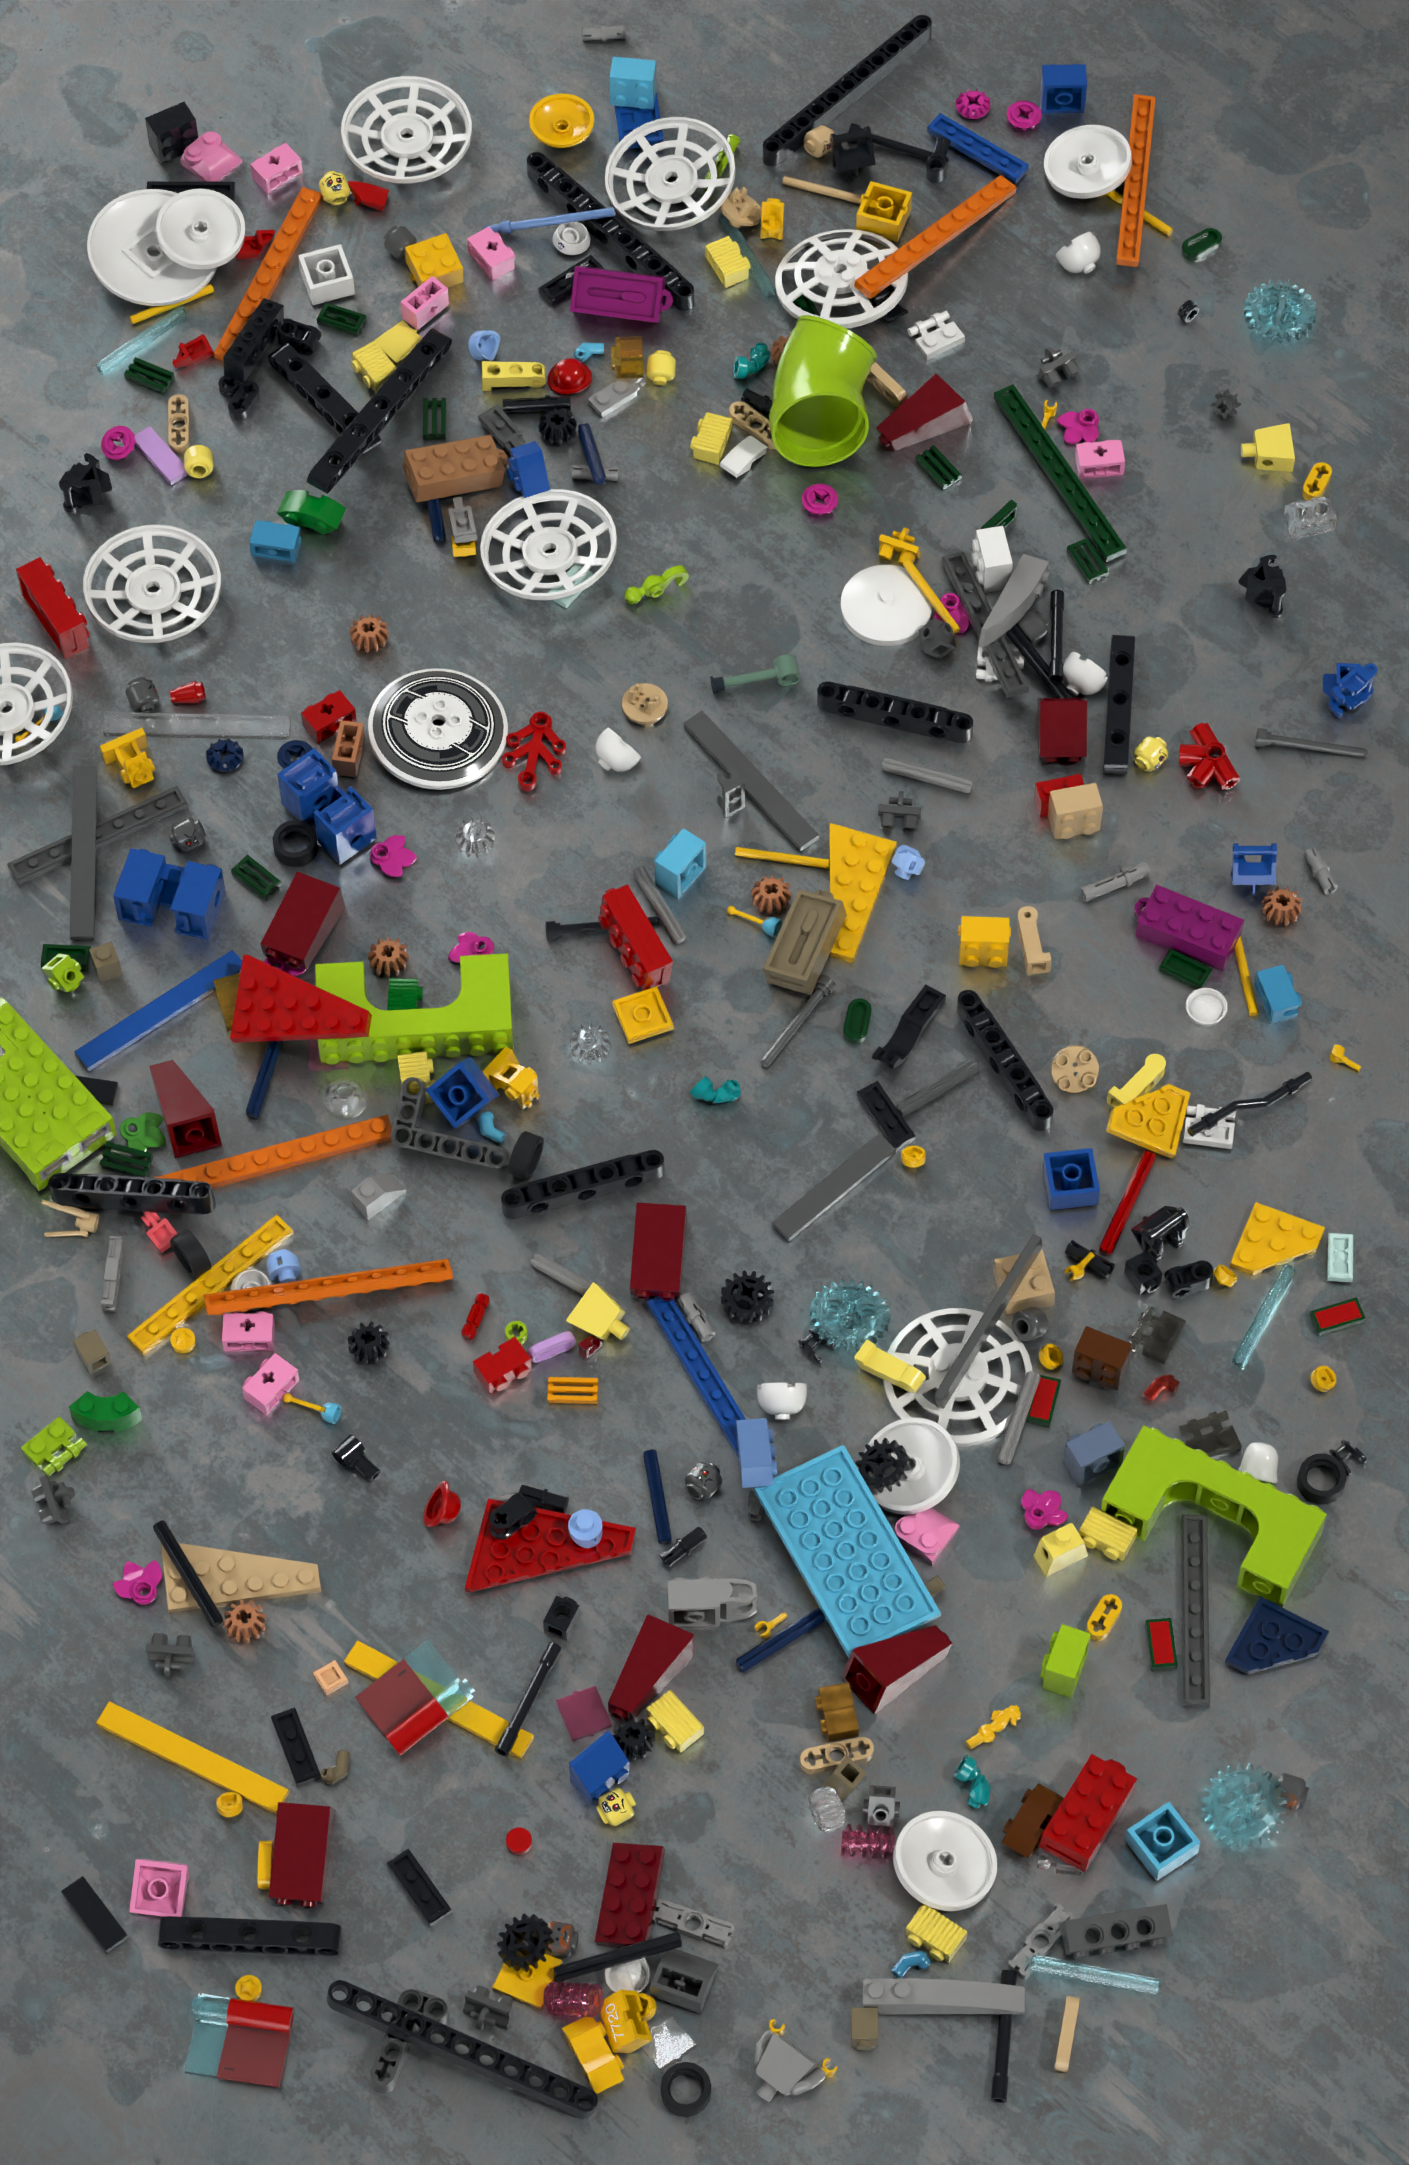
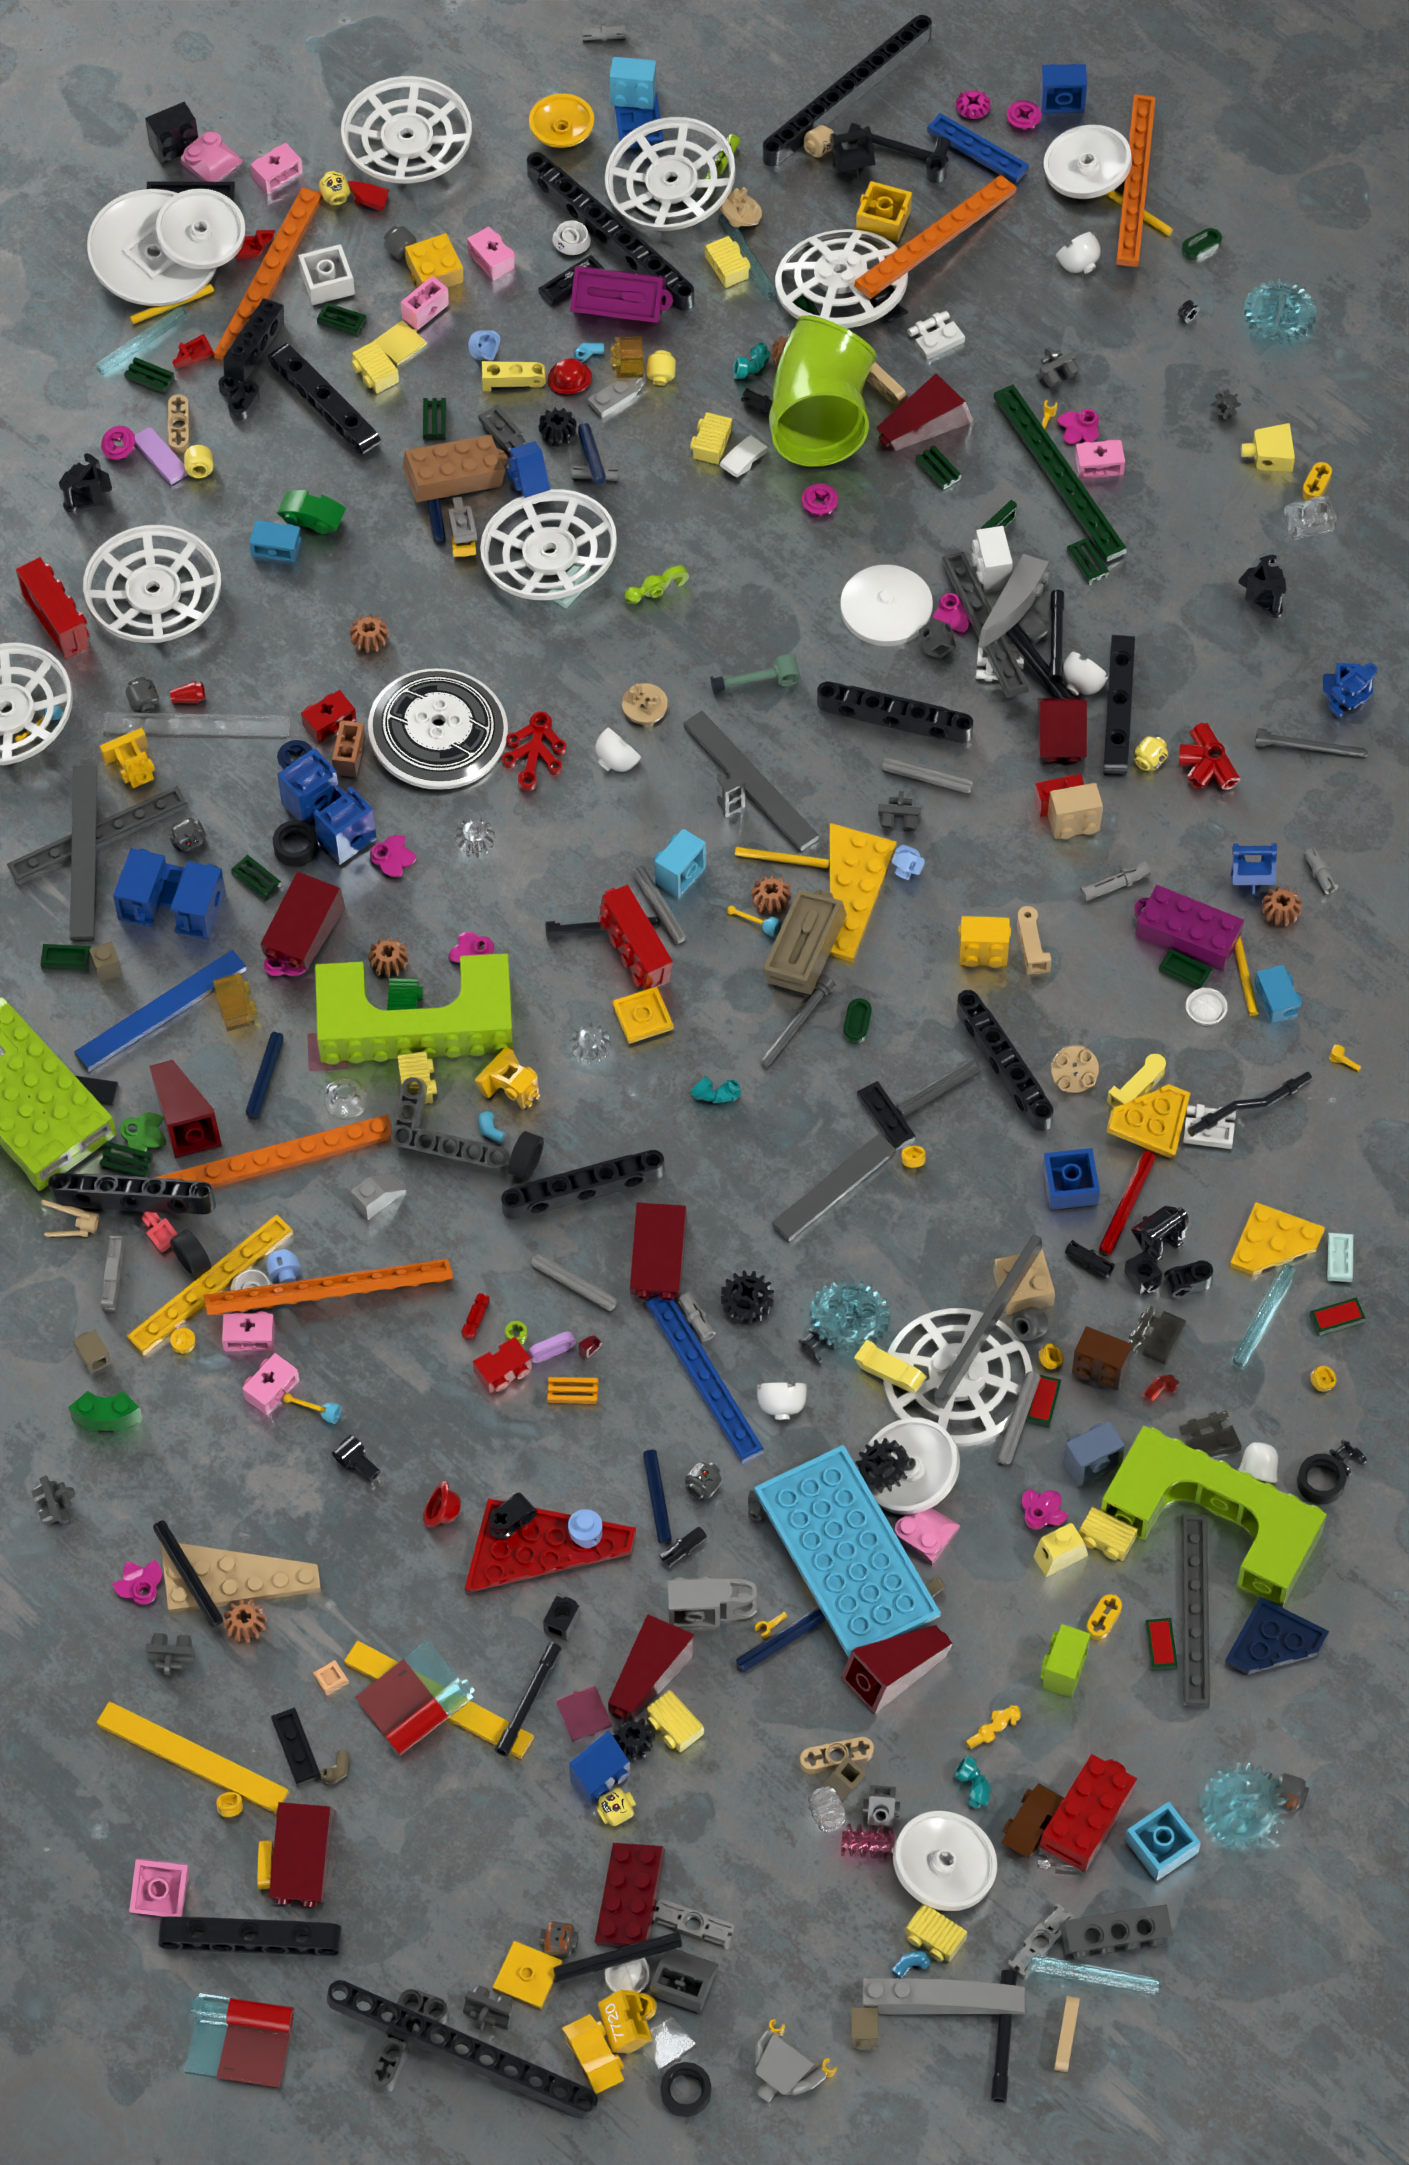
(49, 1442): lime plate -> none
(63, 973): lime brick -> none
(94, 1914): black tile -> none
(230, 761): dark blue gear -> none
(248, 1988): yellow tile -> none
(285, 1008): red wing -> none
(298, 335): black piece -> none
(365, 1334): black gear -> none
(379, 411): black beam -> none
(419, 1887): black tile -> none
(462, 1092): blue brick -> none
(508, 227): medium blue bar -> none
(519, 1841): red tile -> none
(535, 1933): black gear -> none
(536, 404): black pin -> none
(544, 1498): black axle -> none
(573, 1999): clear pink piece -> none
(599, 1314): light yellow torso -> none
(751, 416): tan beam -> none
(756, 1452): medium blue brick -> none
(772, 219): yellow hips -> none
(820, 189): tan bar -> none
(838, 1712): pearl gold brick -> none
(889, 545): yellow hips -> none
(910, 1027): black piece -> none
(930, 595): yellow bar -> none
(1078, 1269): yellow hand -> none
(1224, 1275): yellow tile -> none

